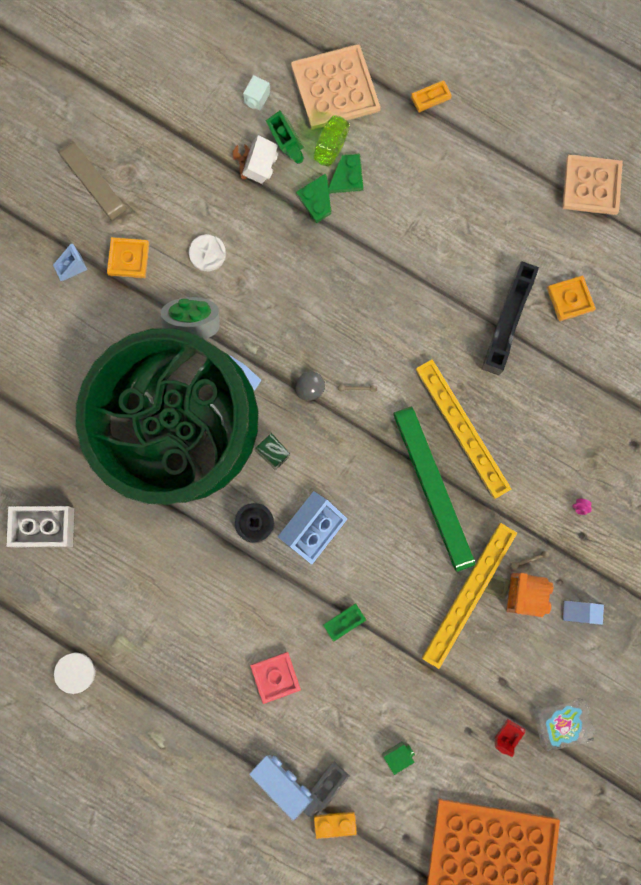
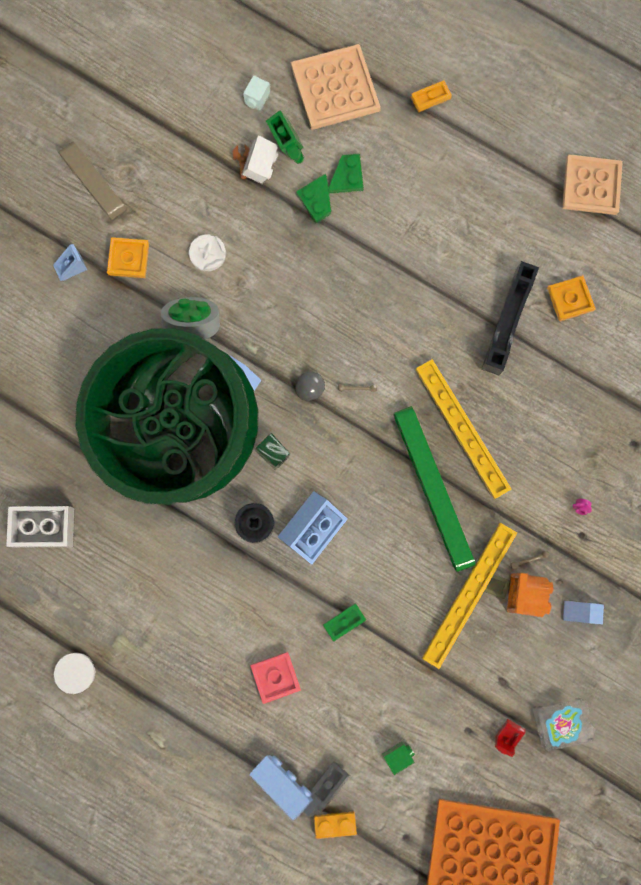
(331, 140): clear neon green gear -> none

